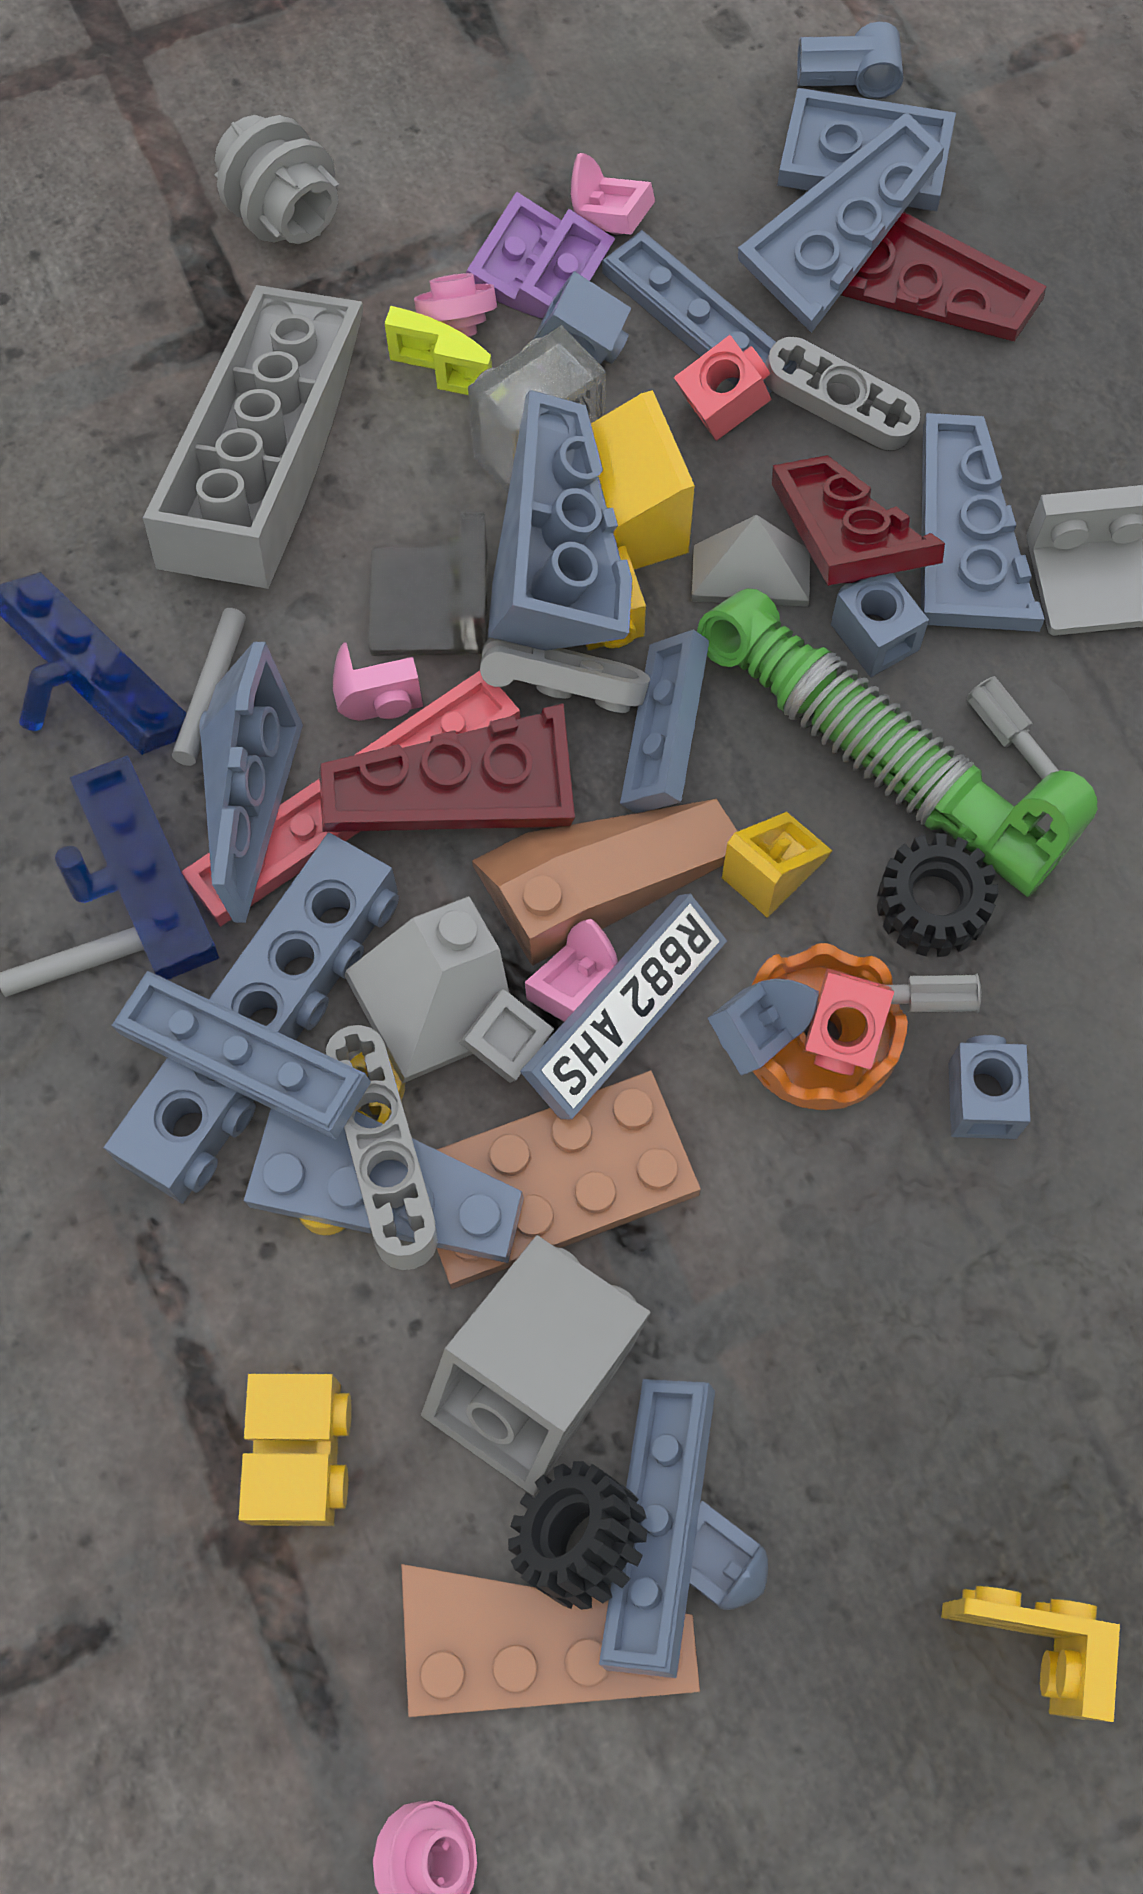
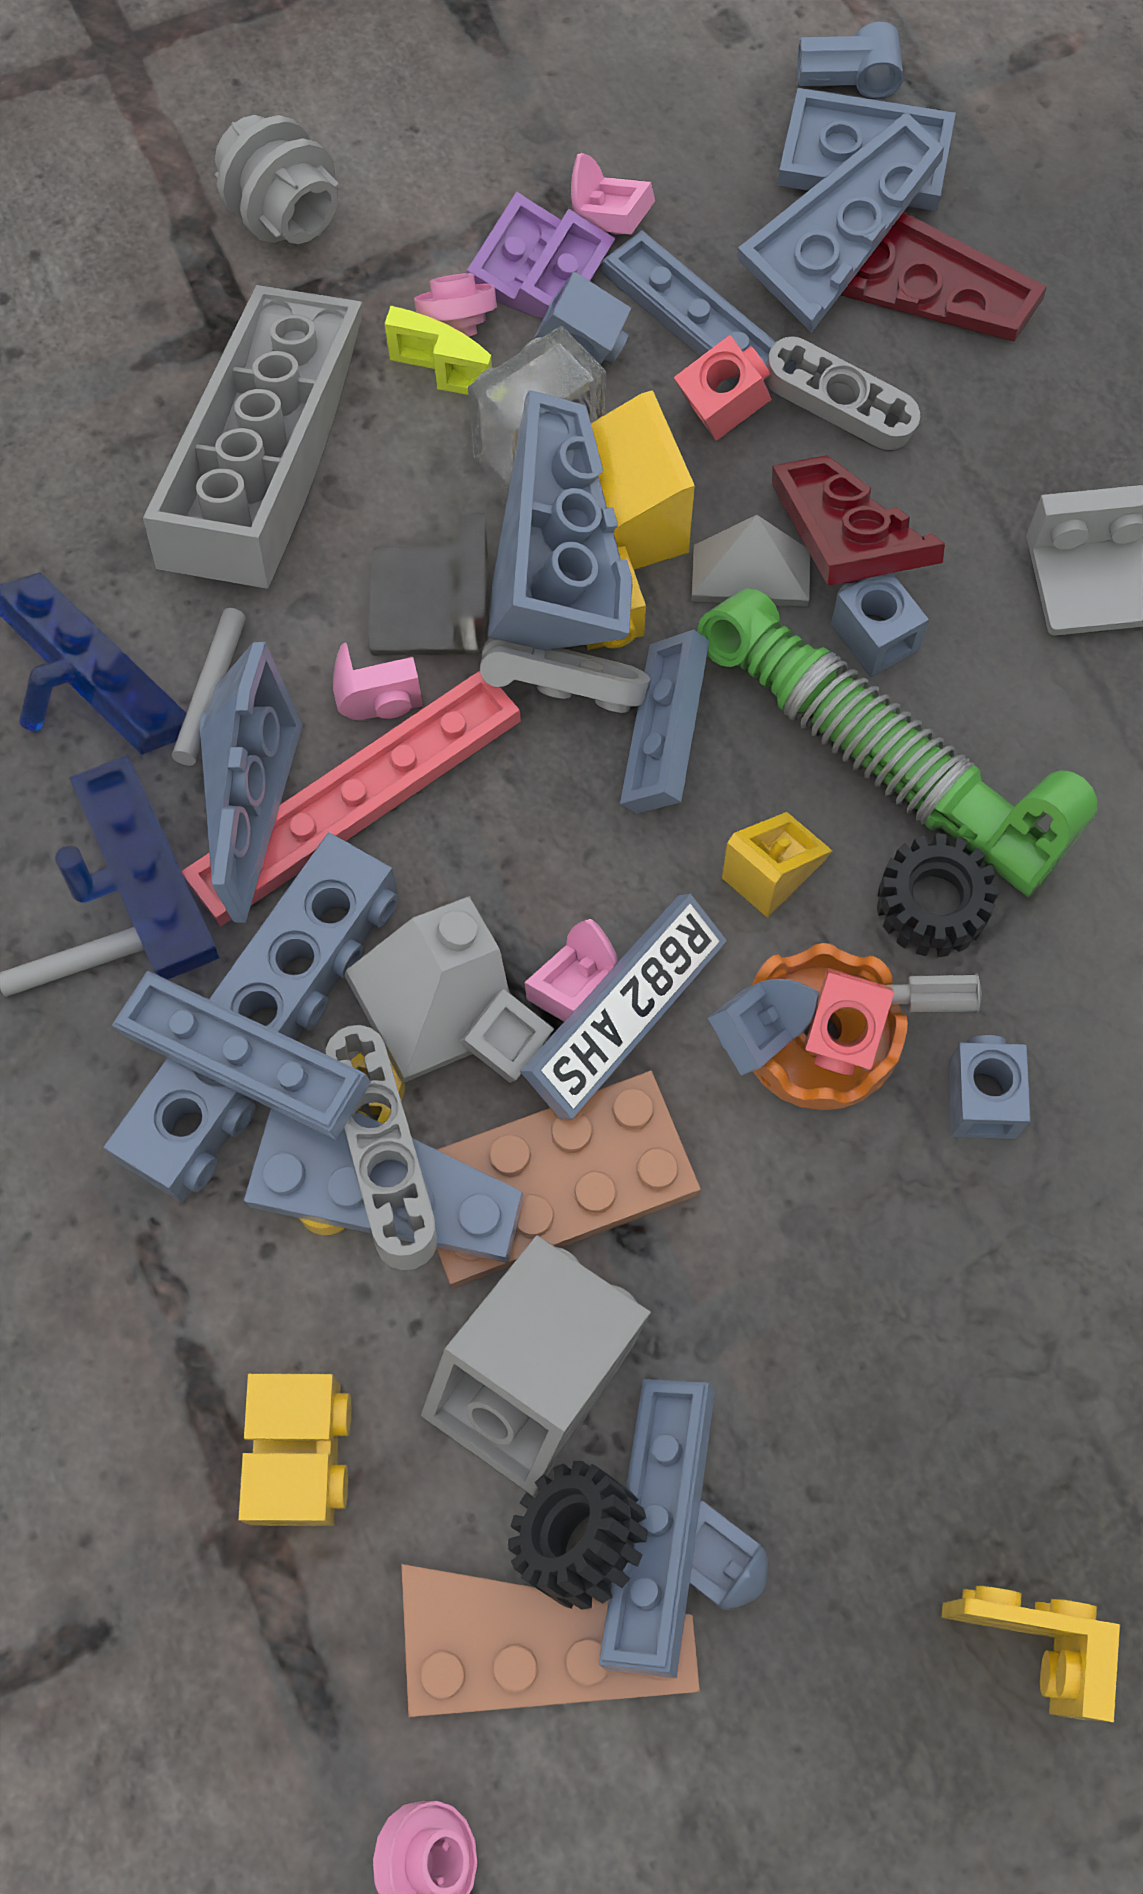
(469, 780): dark red wing -> none
(600, 870): nougat wedge -> none
(963, 505): sand blue wing -> none
(1009, 723): light grey axle -> none

